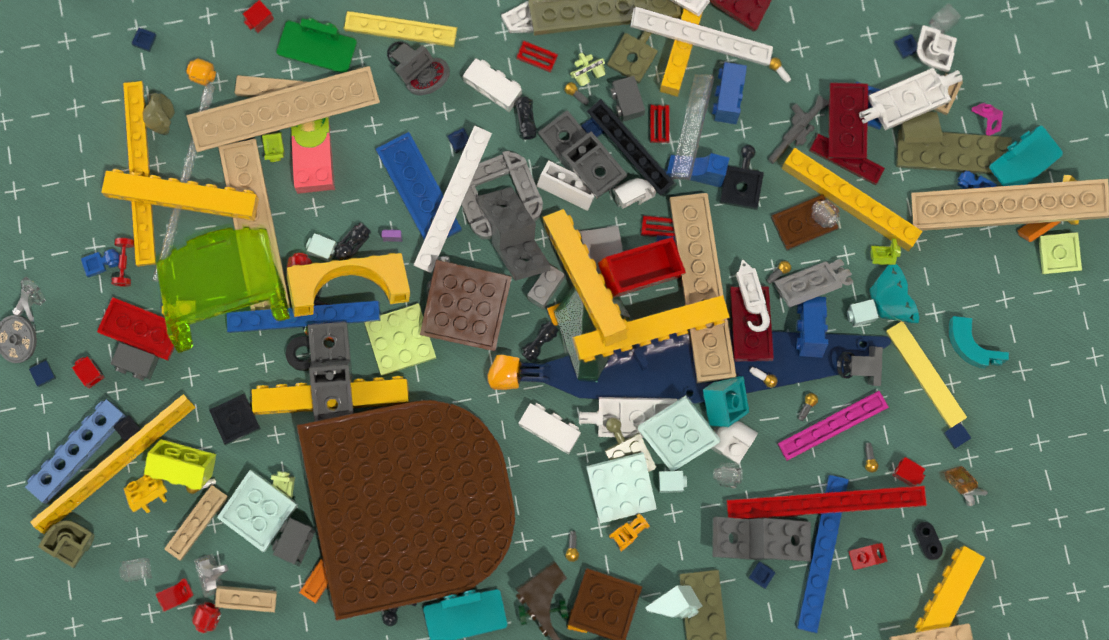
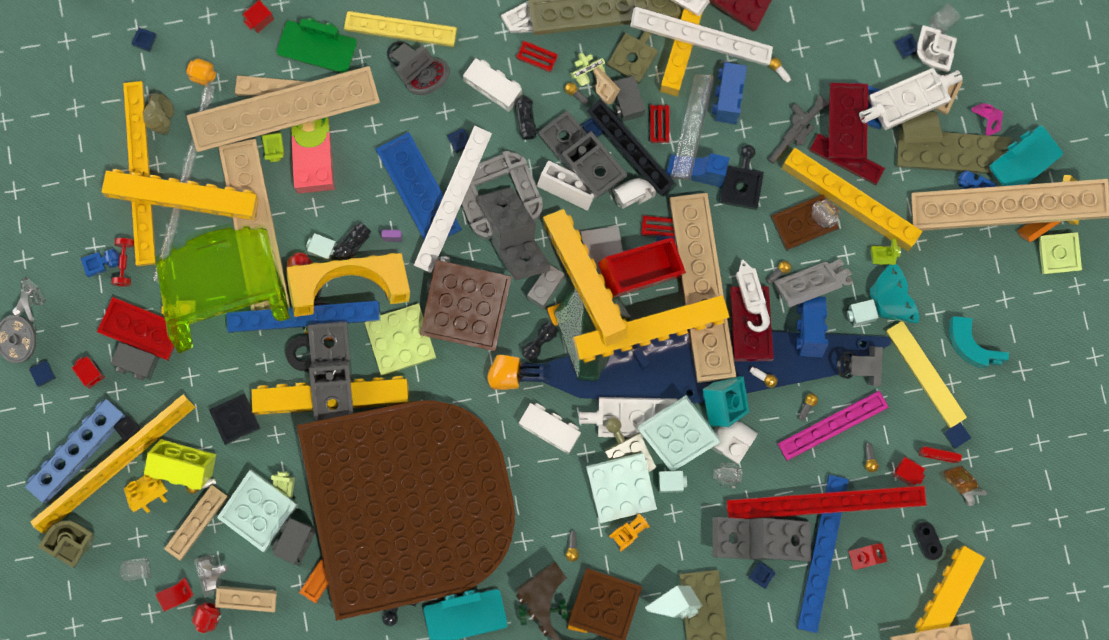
(605, 86): none -> tan tile
(940, 455): none -> red tile

